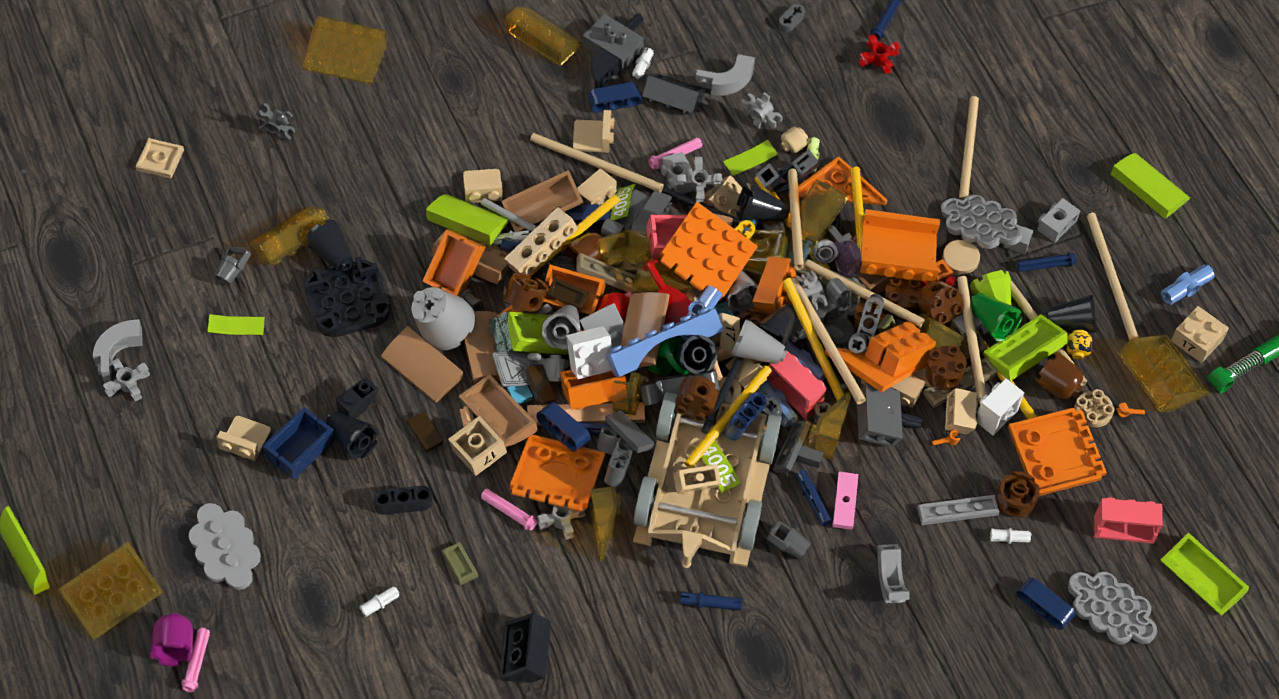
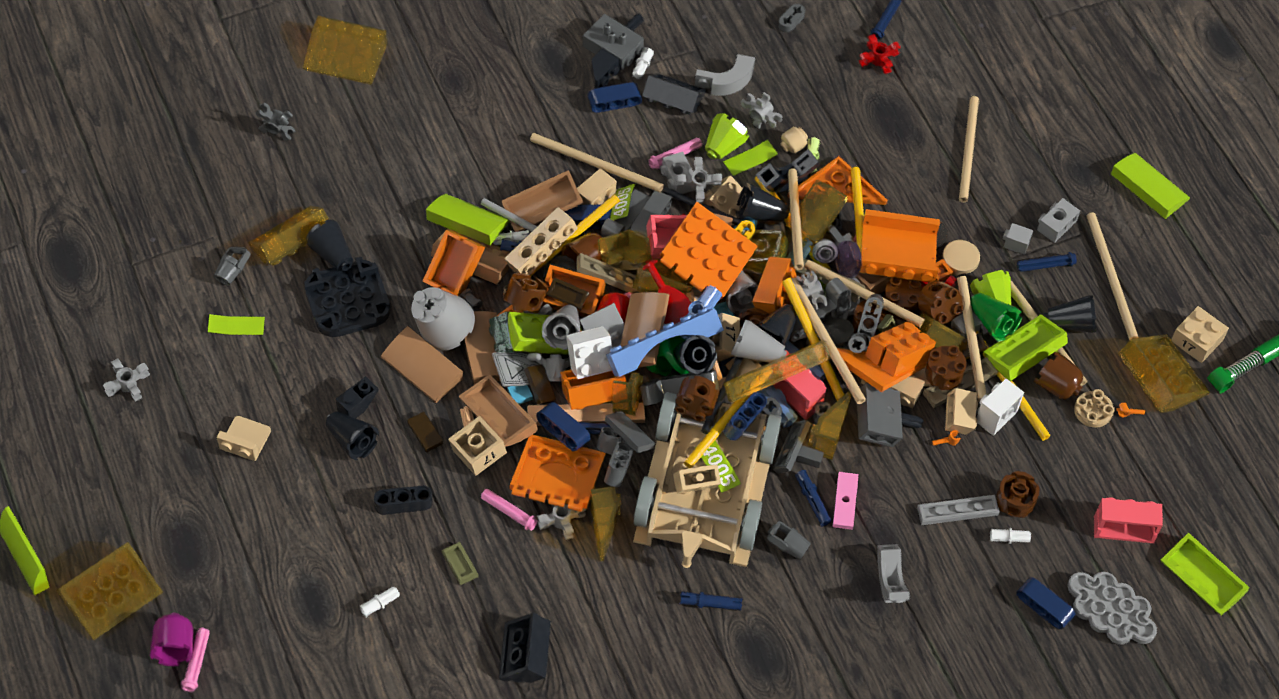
(112, 341): light grey arch -> none
(159, 158): tan tile -> none
(224, 546): light grey plate -> none
(298, 443): dark blue piece -> none
(482, 184): tan bracket -> none
(541, 34): clear yellow slope -> none
(594, 135): tan bracket -> none
(724, 136): none -> lime cone
(777, 371): none -> clear yellow tile
(981, 221): light grey plate -> none
(1057, 450): orange hinge -> none
(1079, 344): yellow head -> none
(1187, 284): medium blue piece -> none

